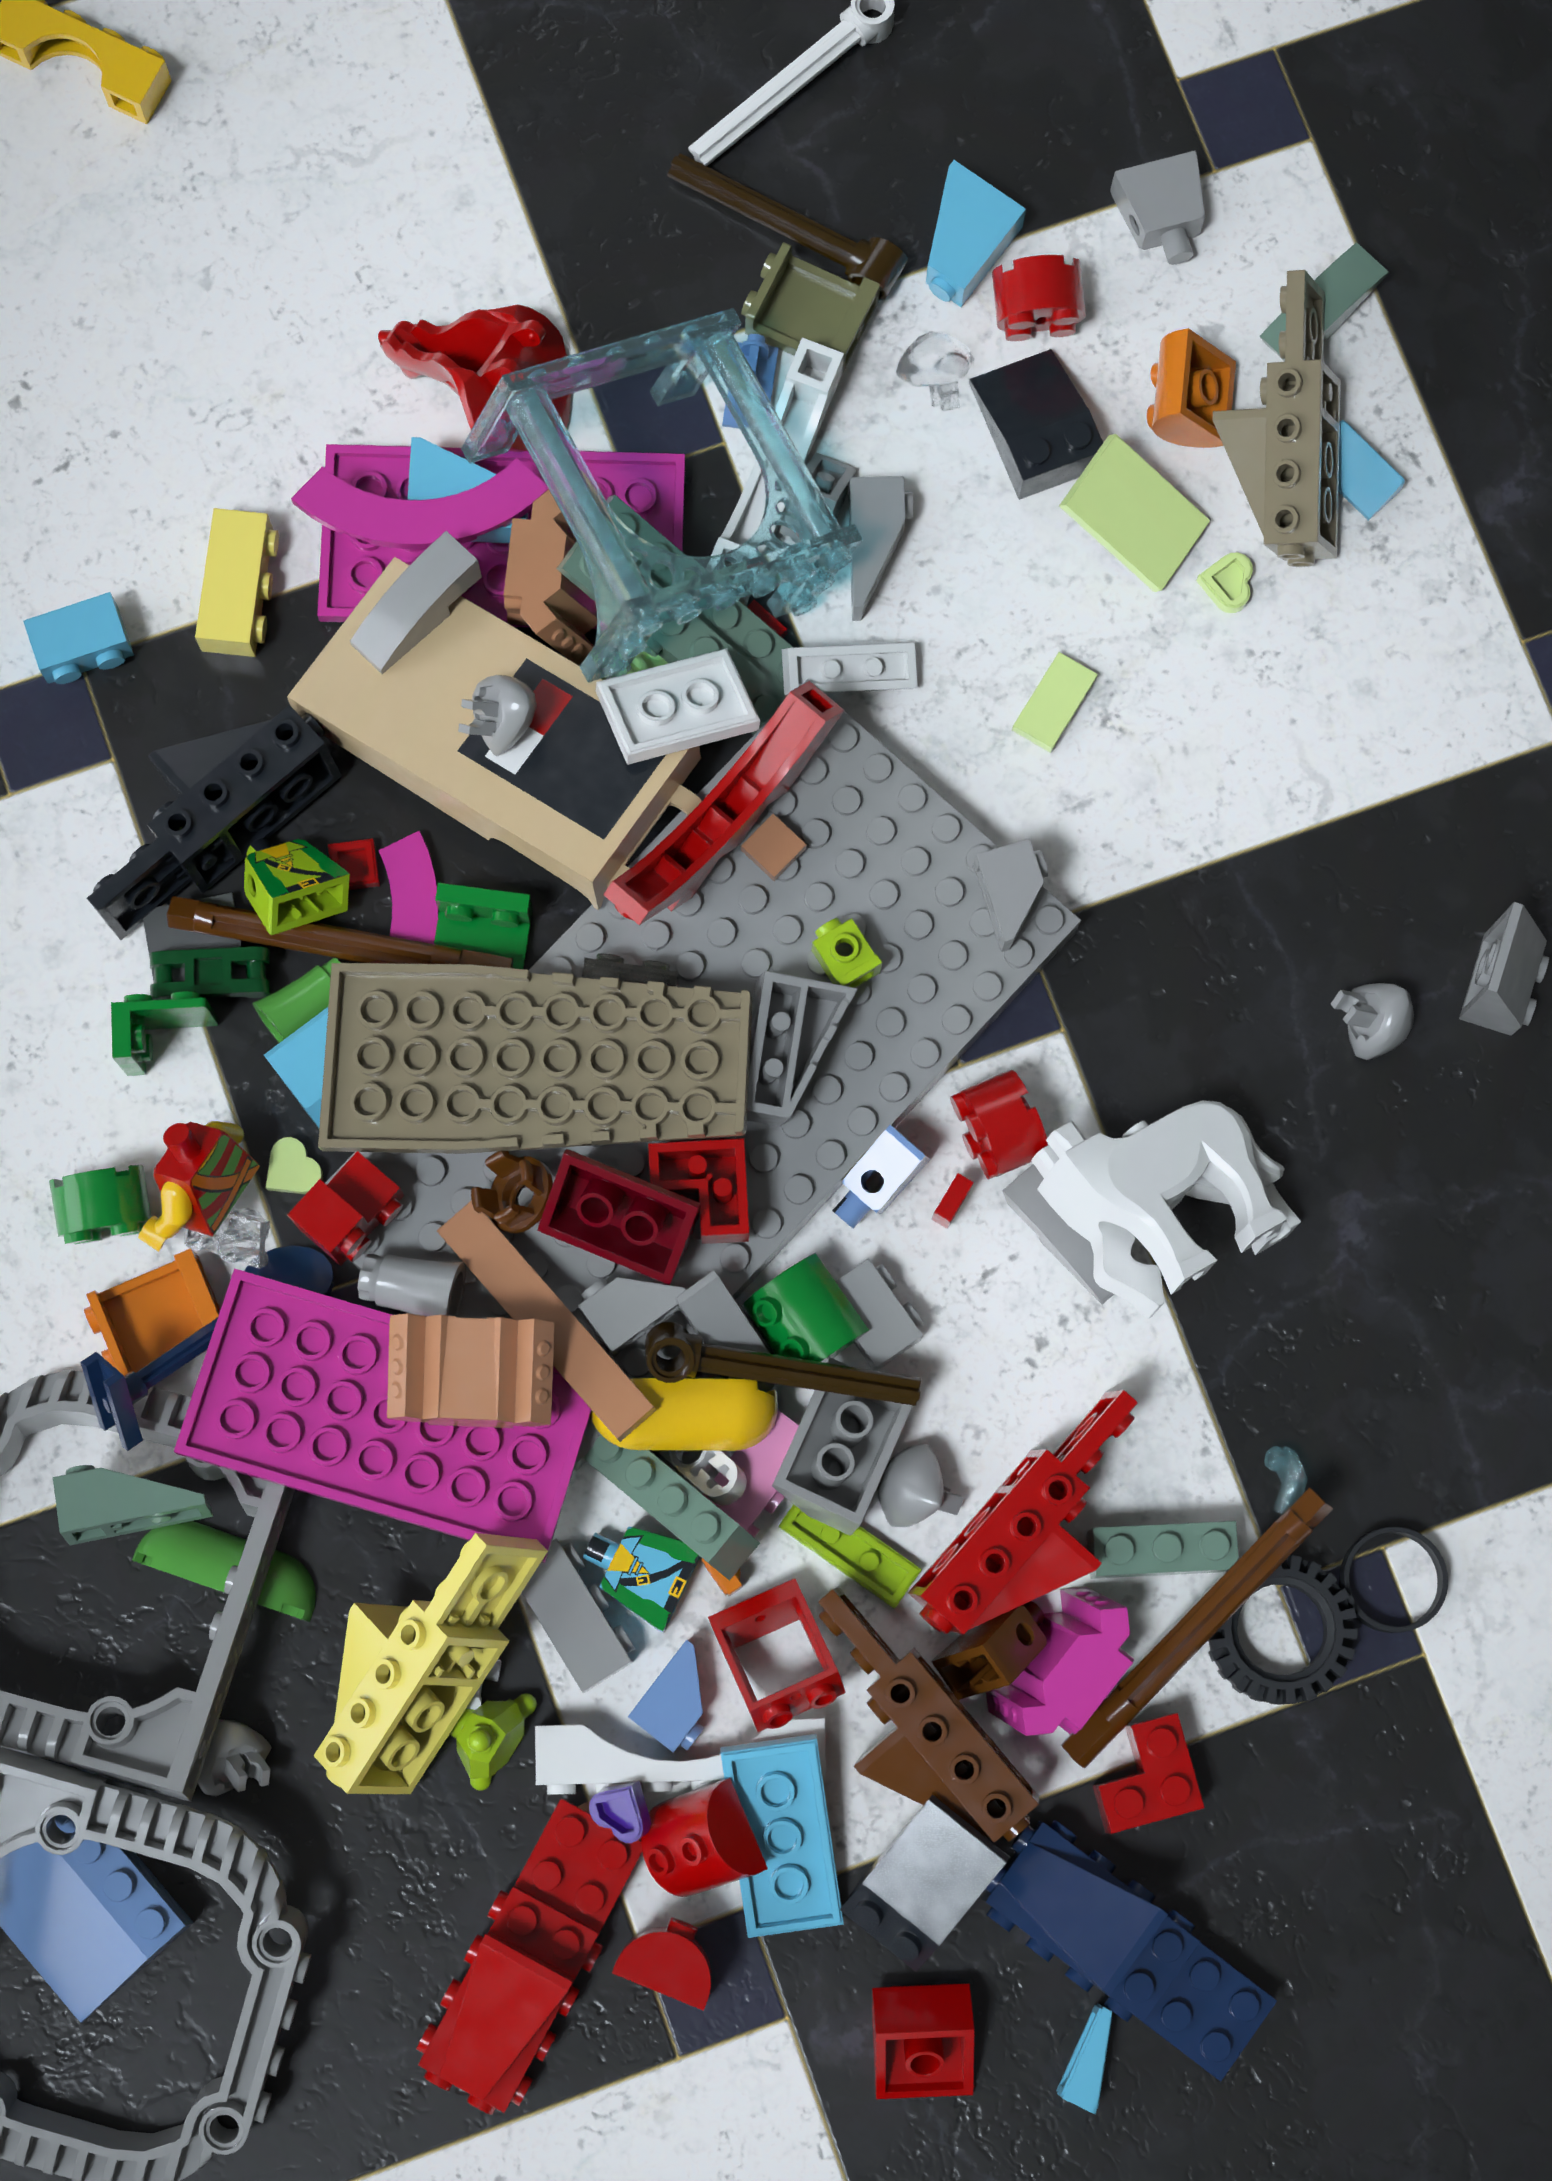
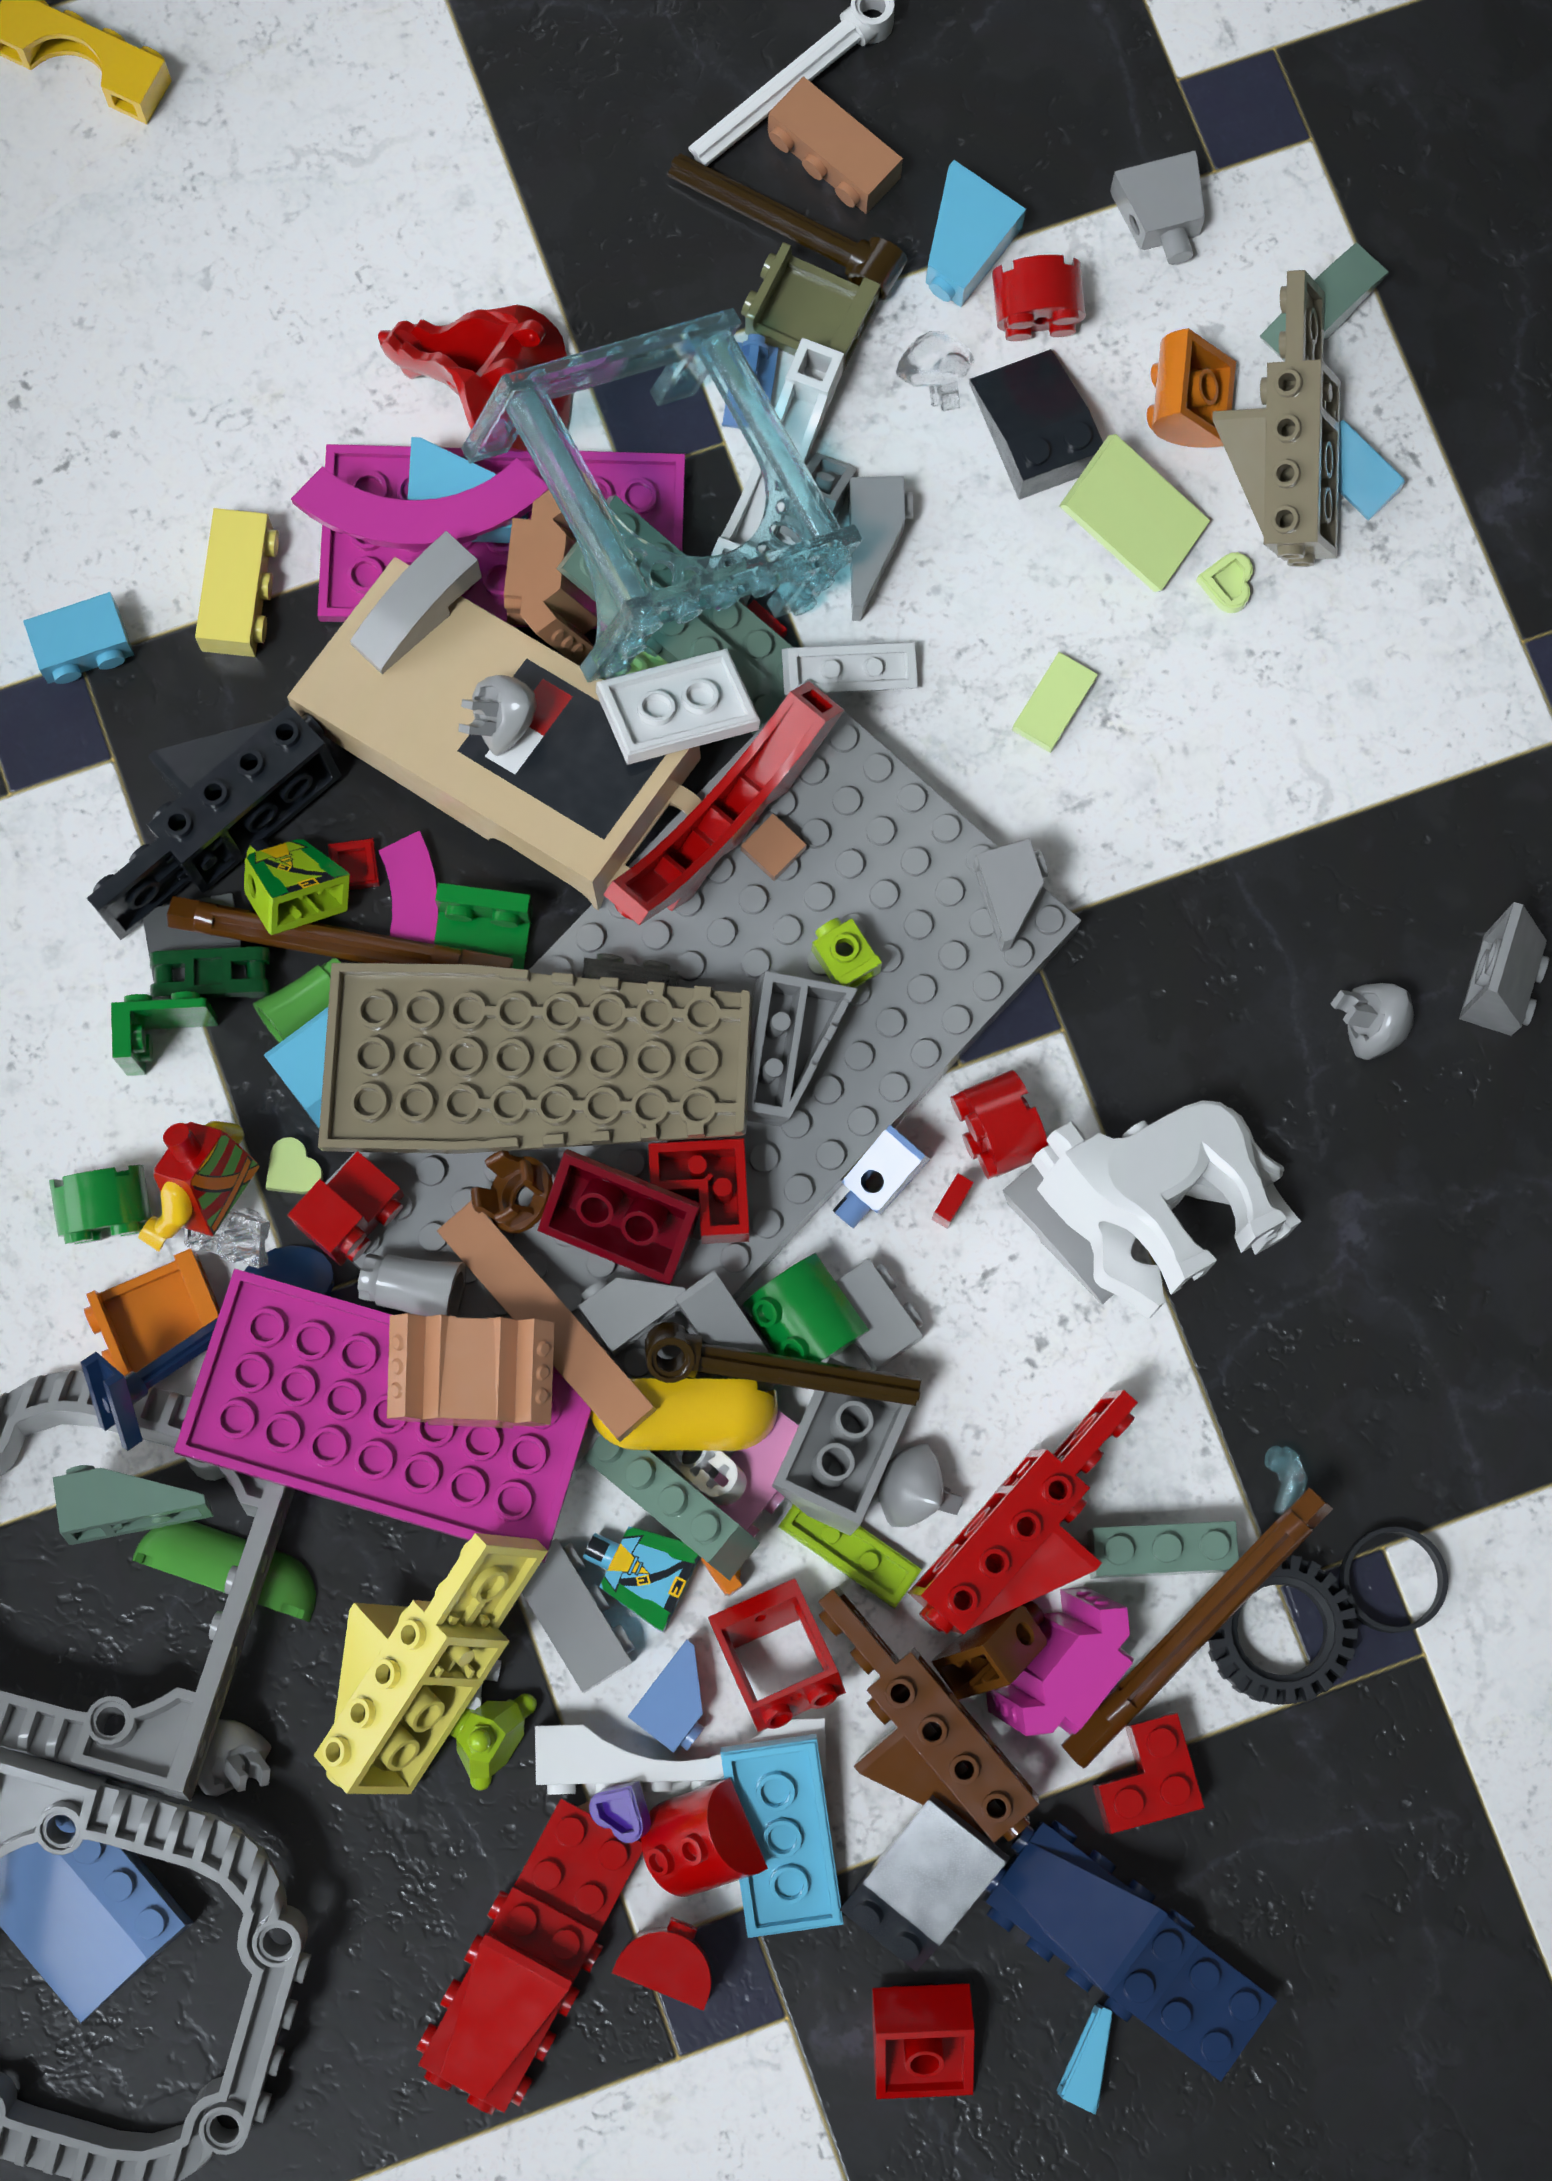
(834, 146): none -> nougat brick

